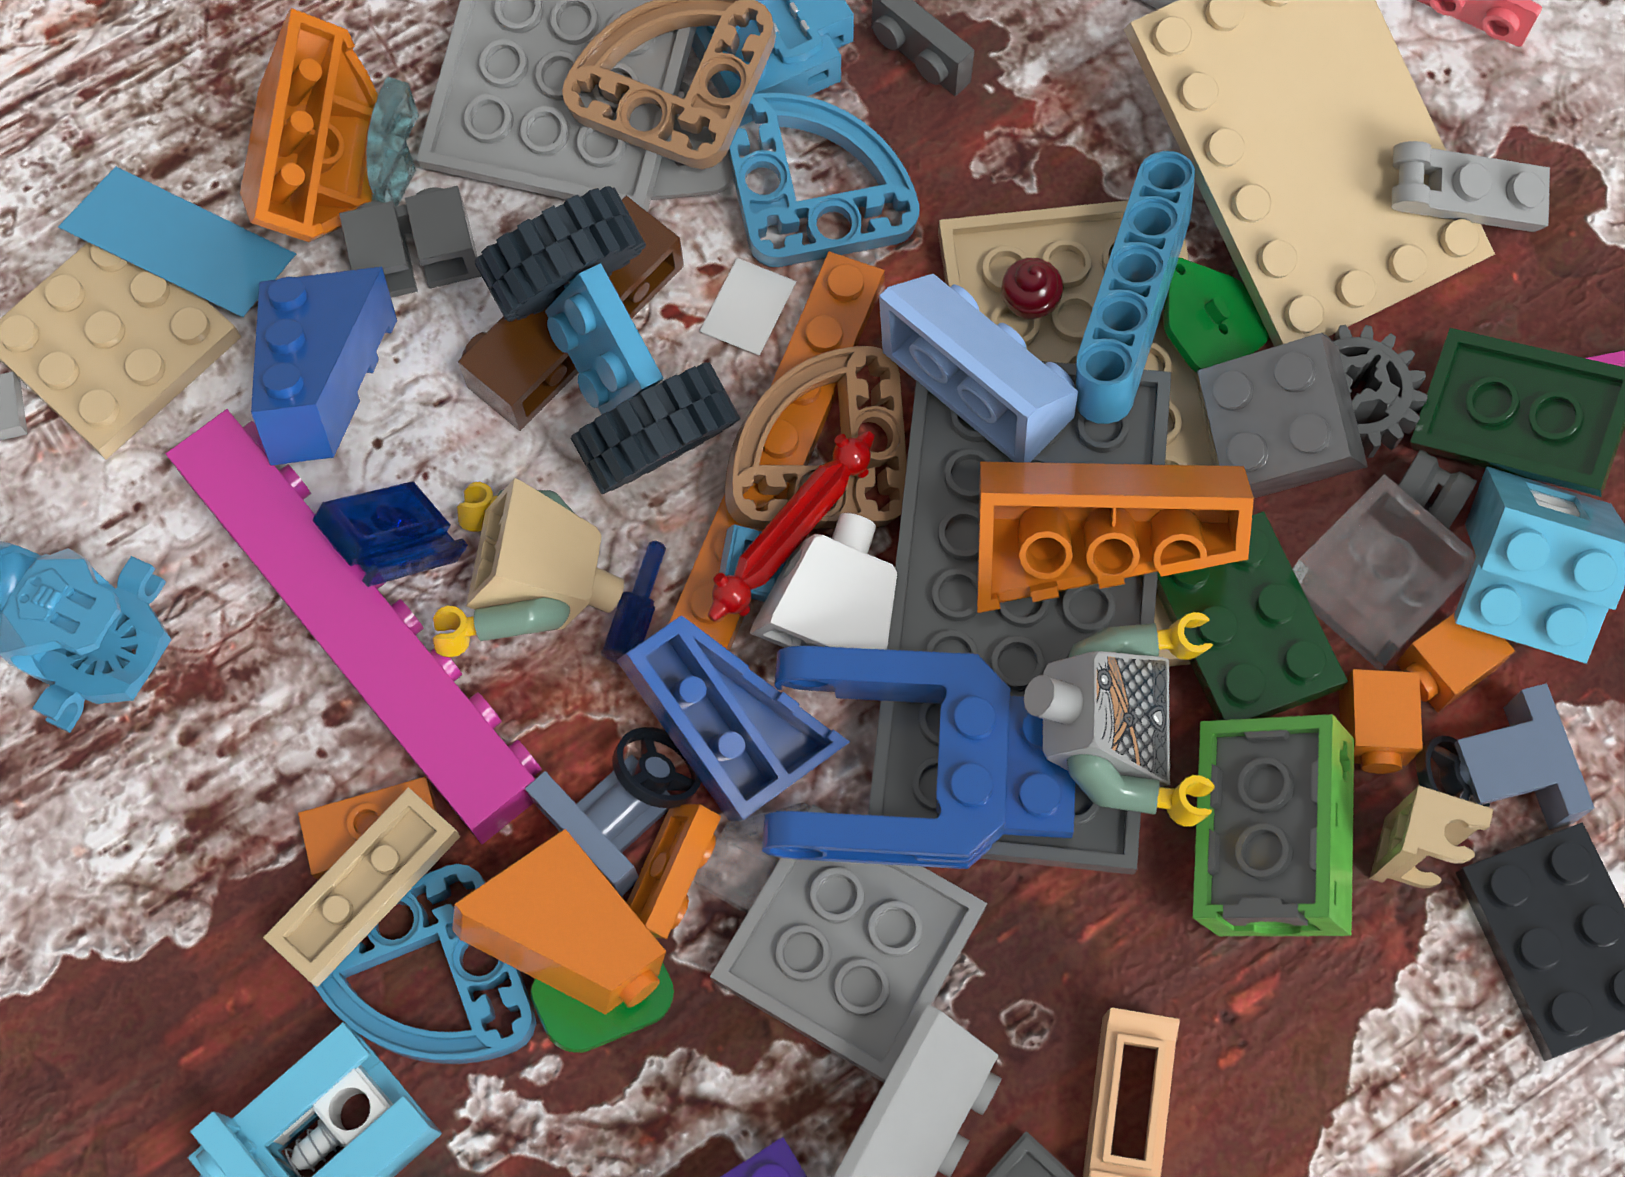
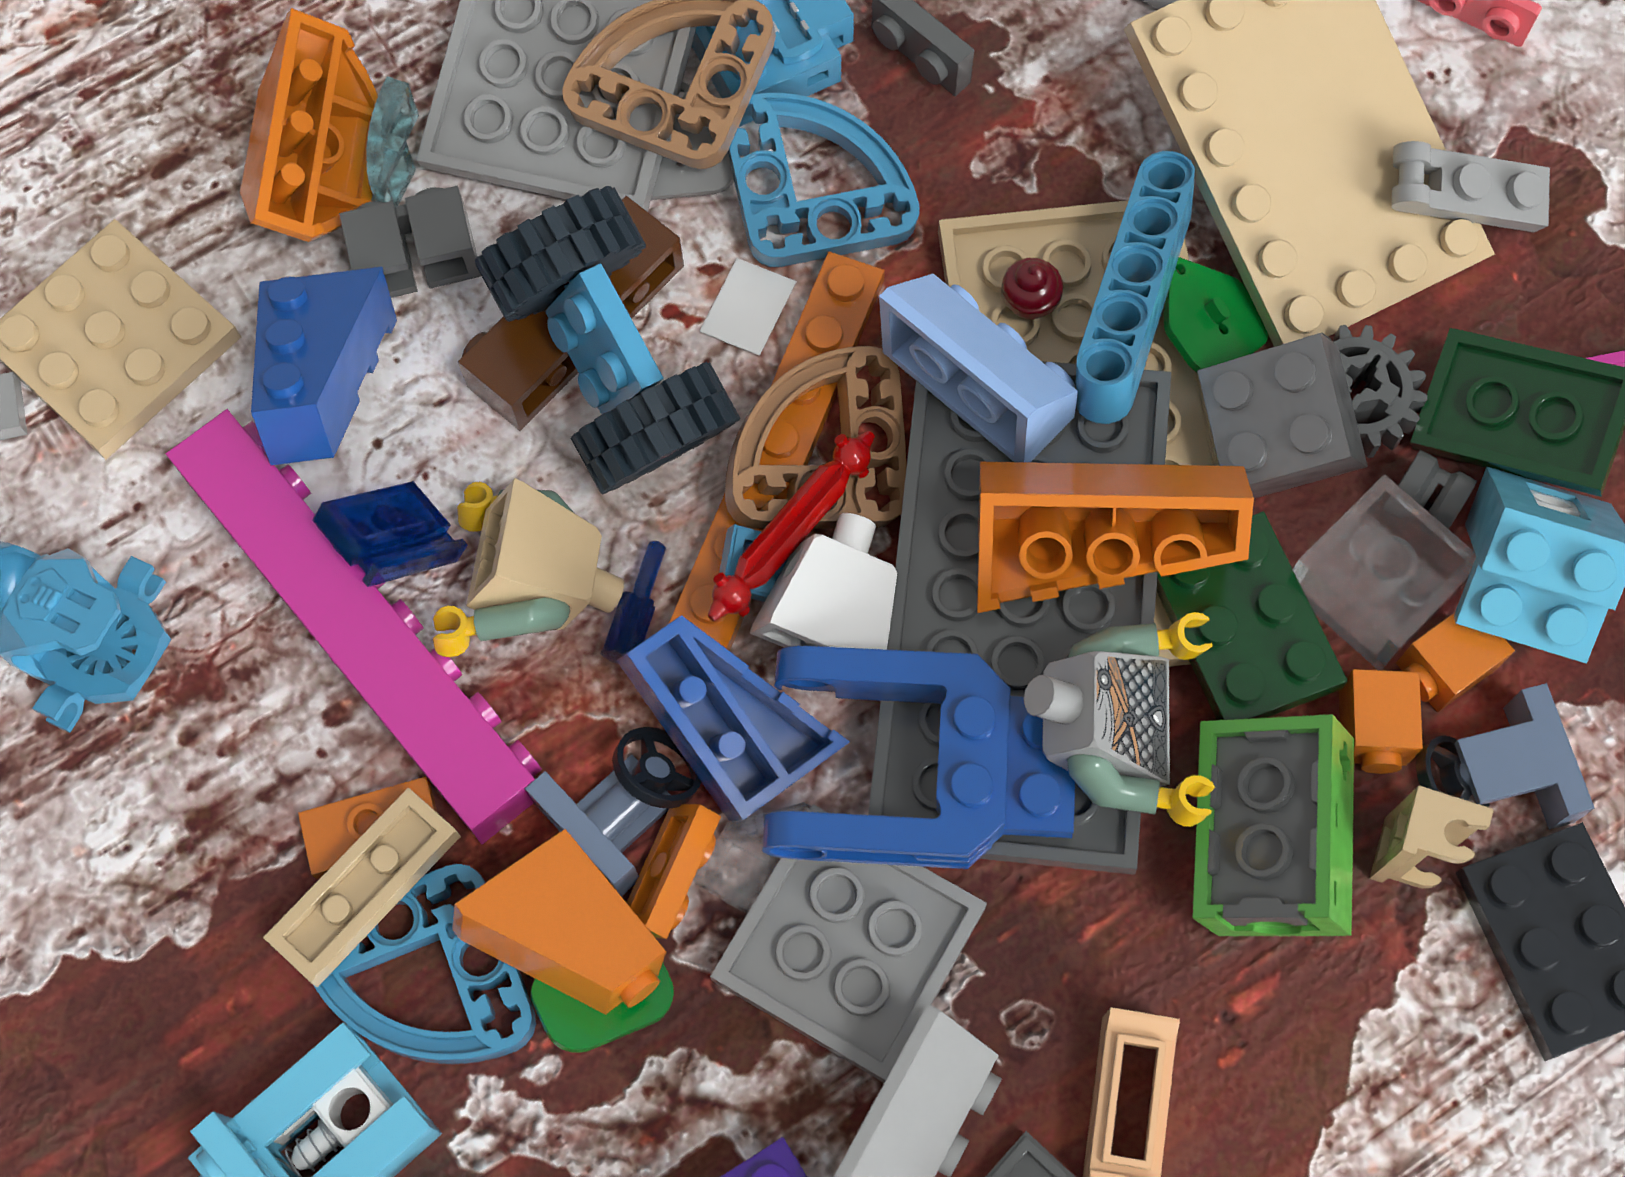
(177, 240): dark azure sticker -> none

